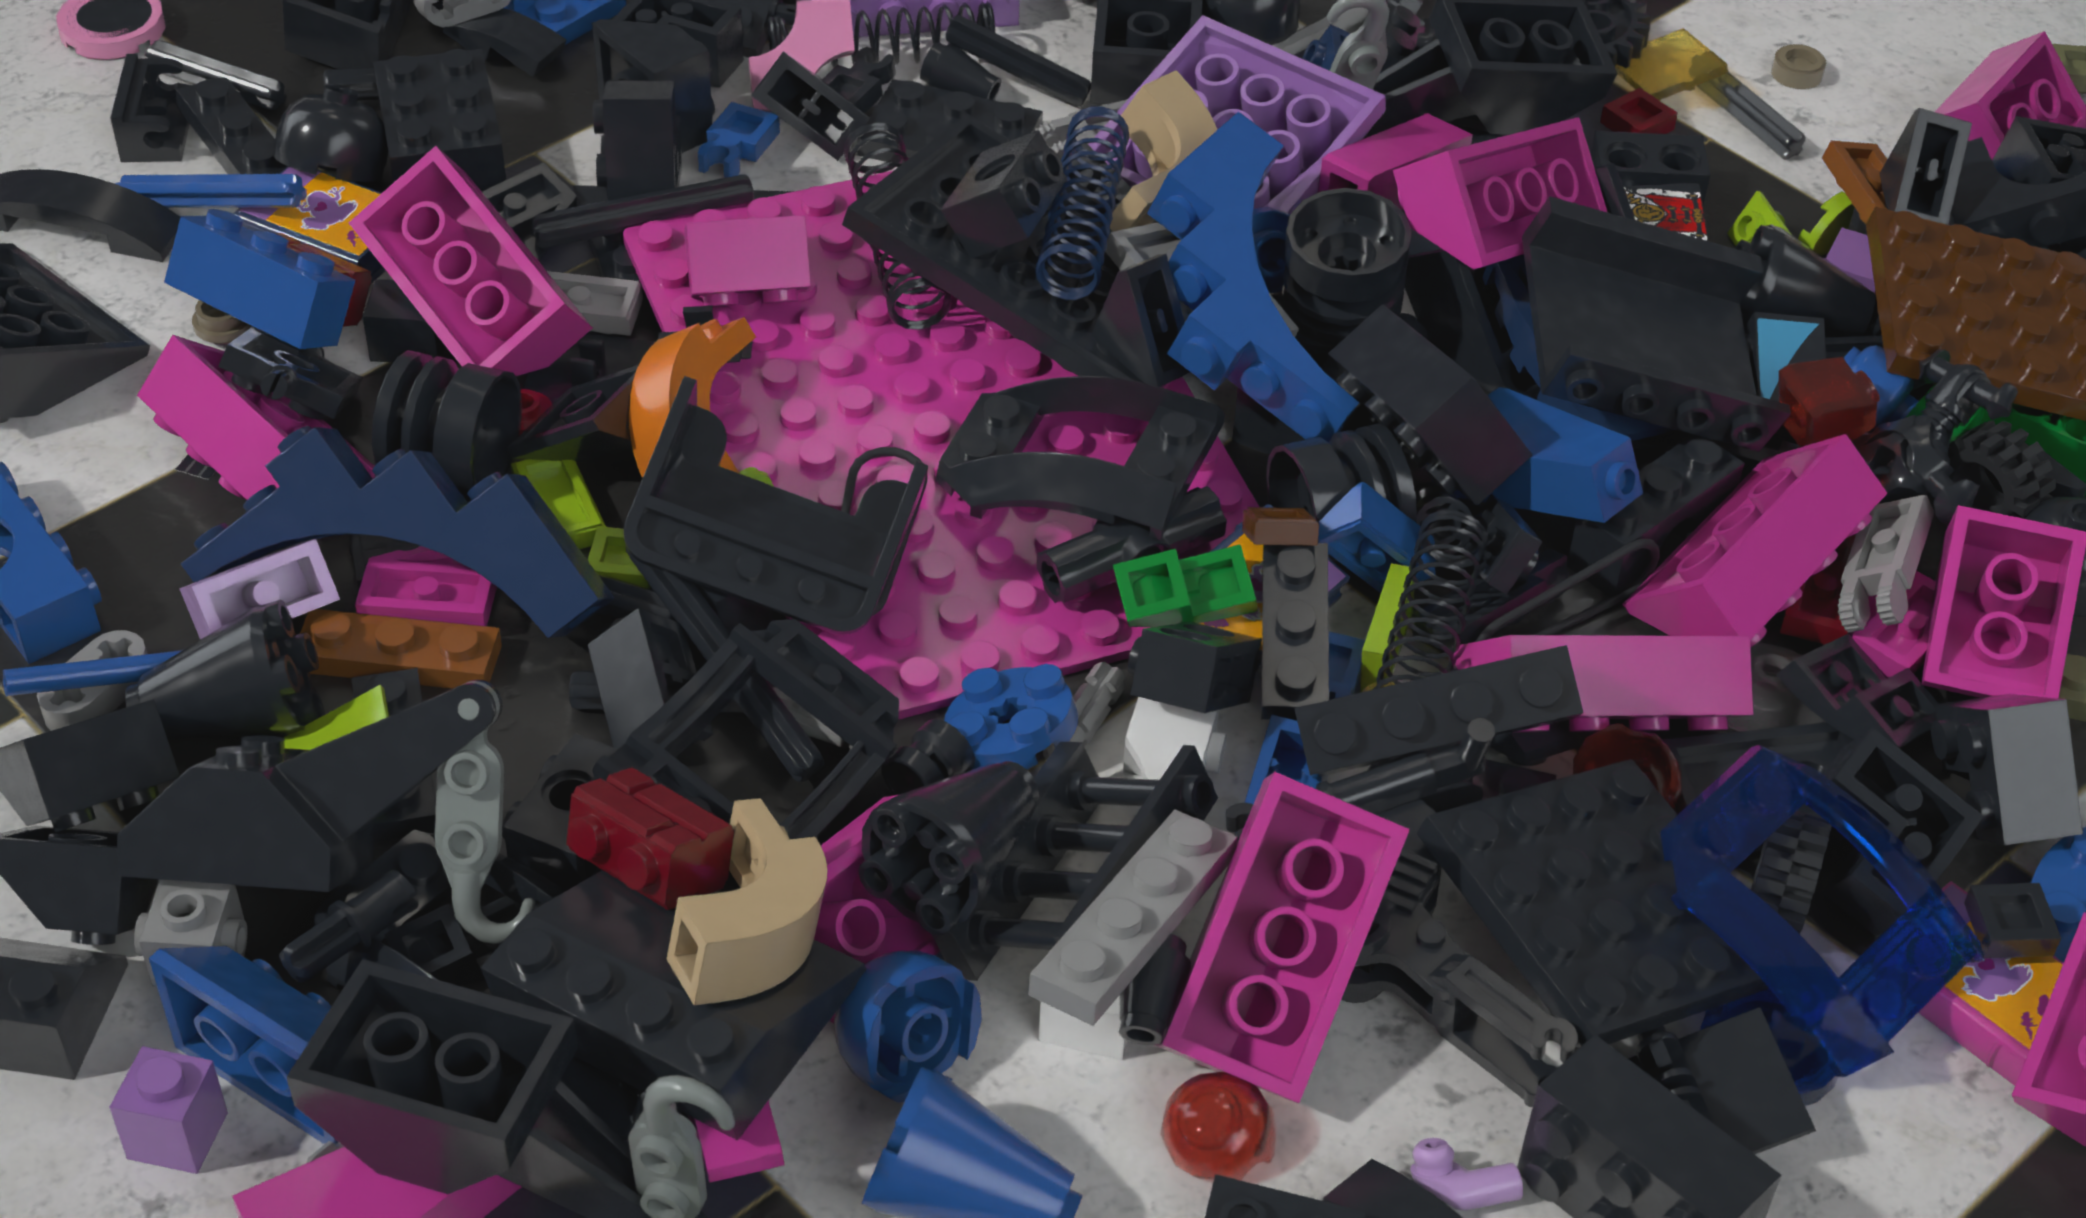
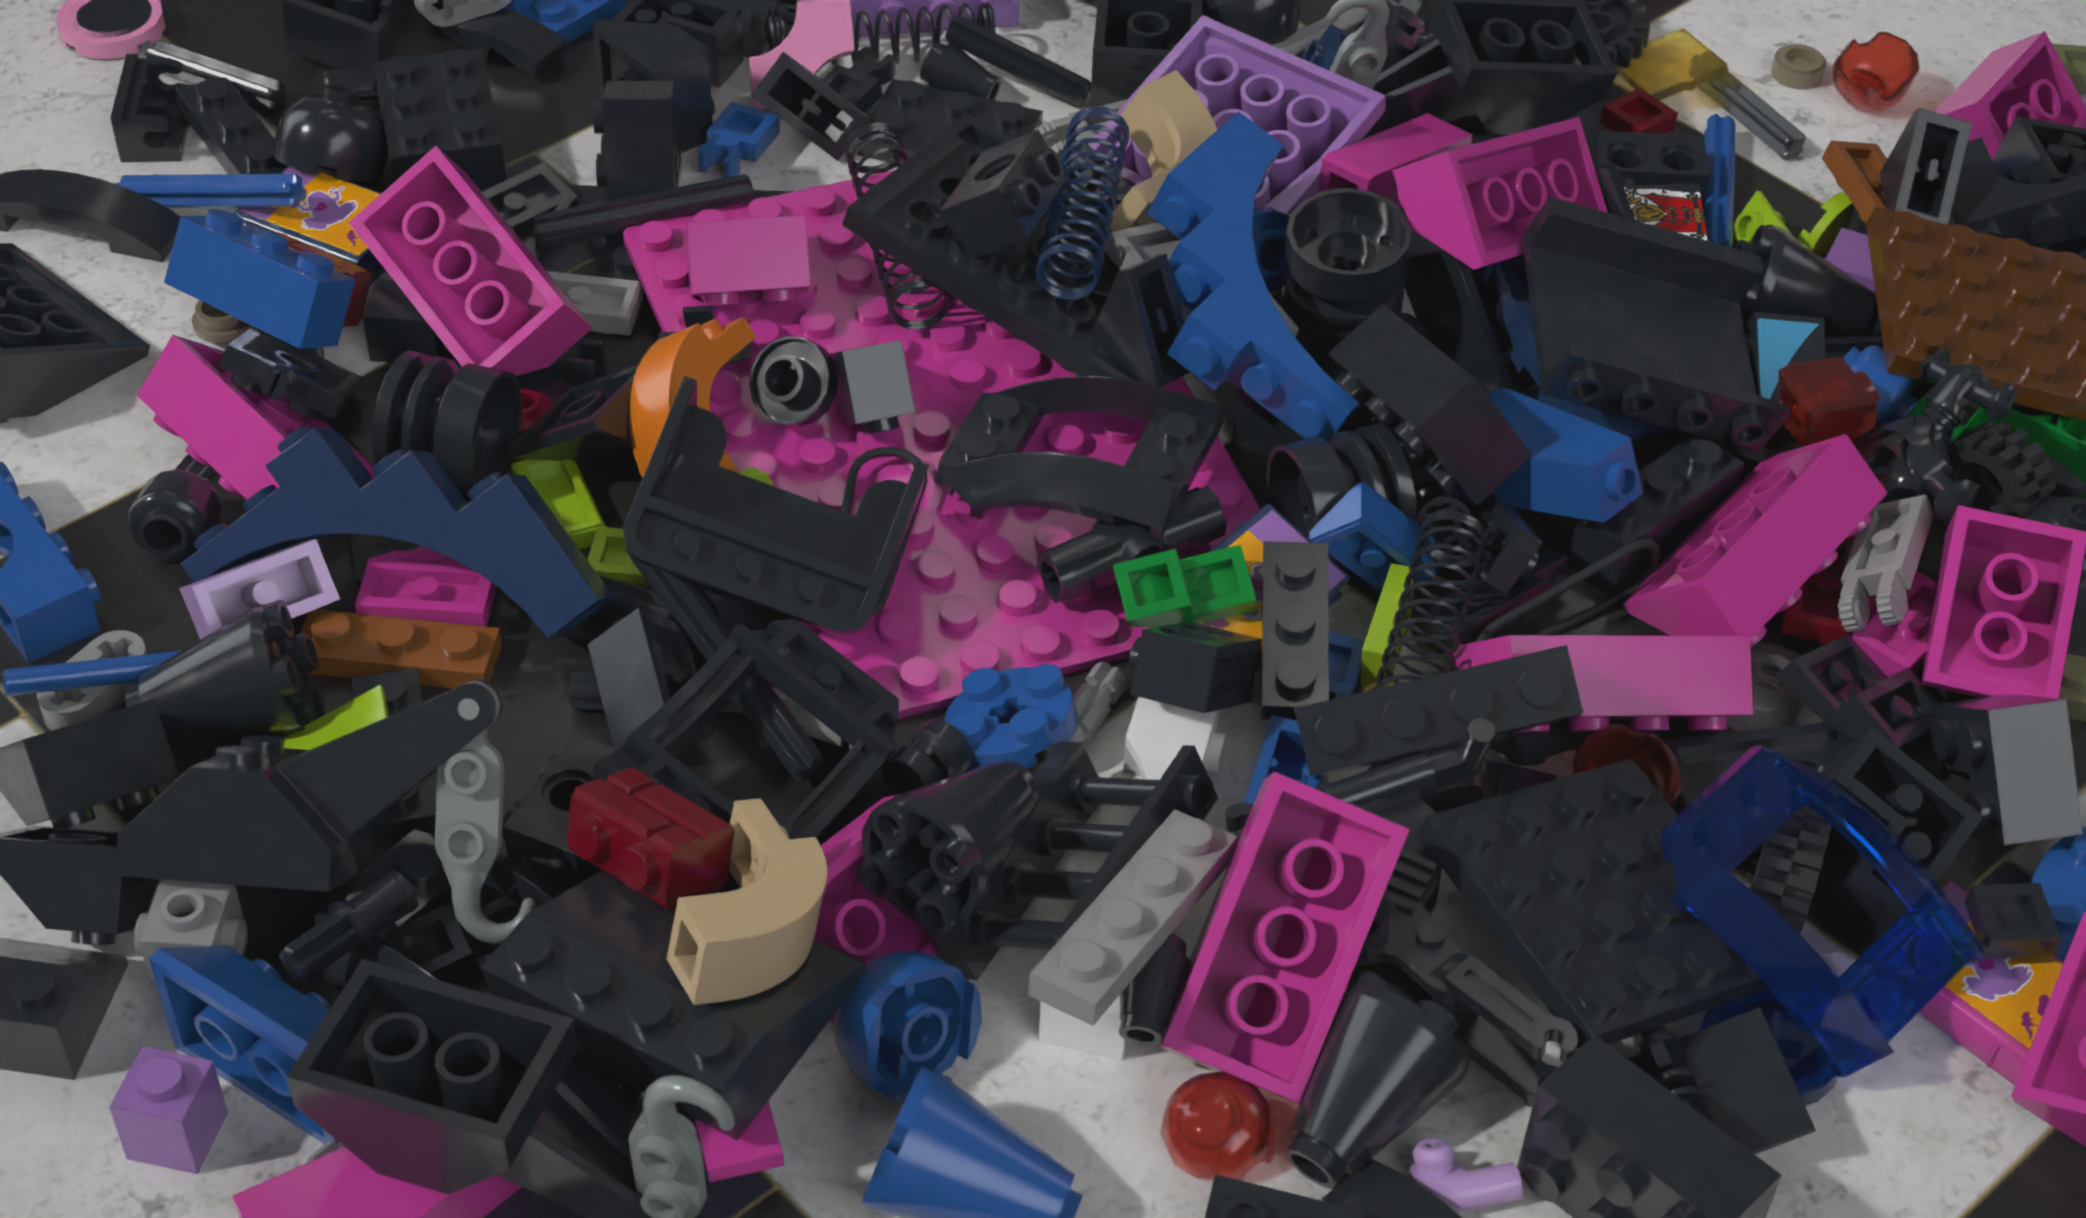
(173, 514): none -> black head
(793, 381): none -> black plate
(873, 386): none -> slope
(1280, 526): reddish brown tile -> none
(1372, 1079): none -> black cone
(1719, 198): none -> blue axle
(1875, 72): none -> clear red hair

